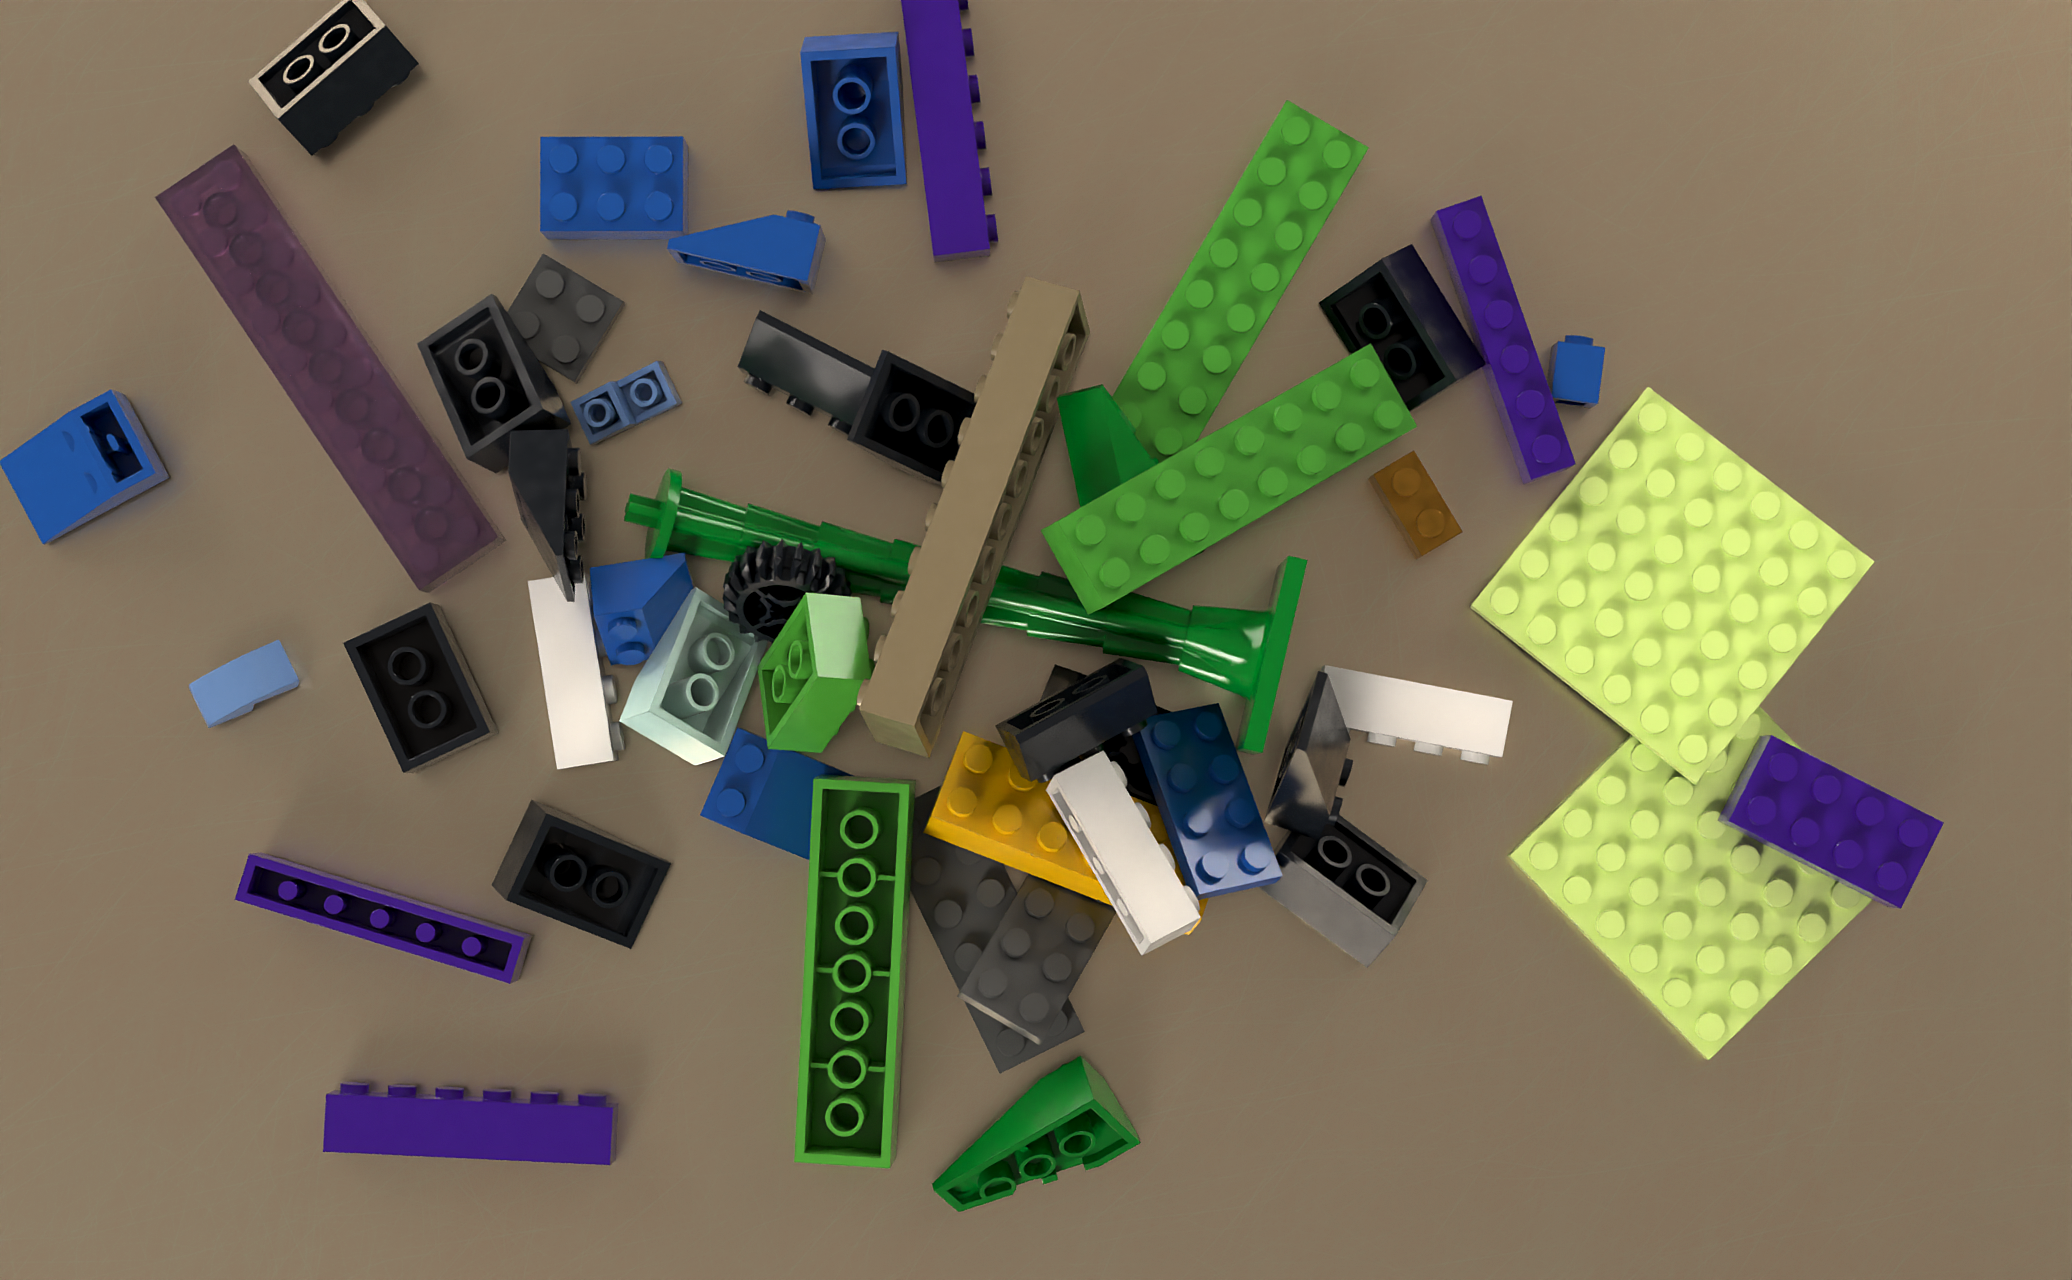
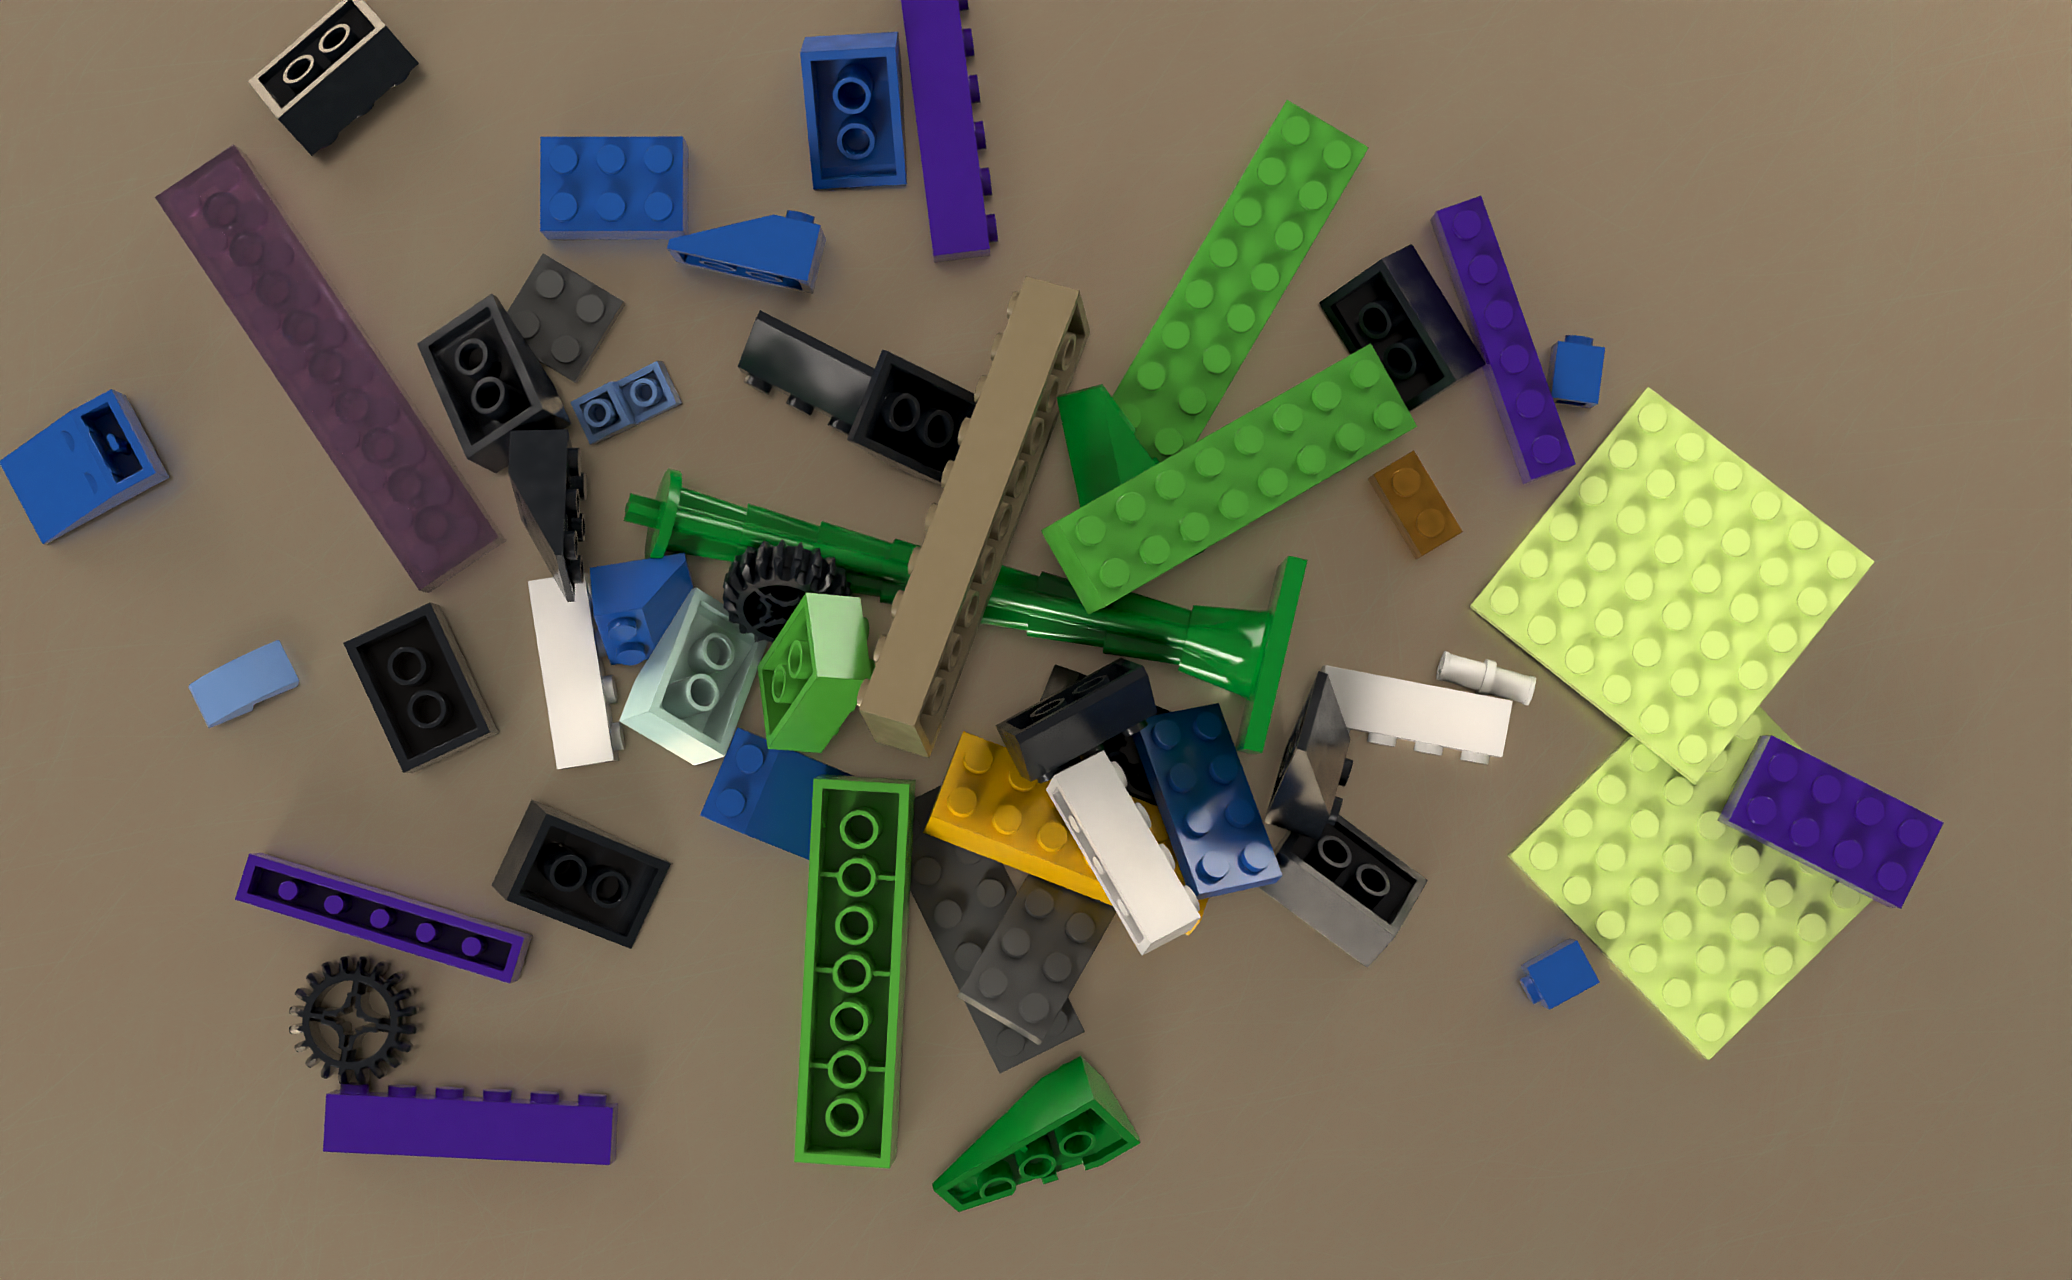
(348, 1041): none -> black gear
(1486, 678): none -> white pin
(1558, 974): none -> blue brick

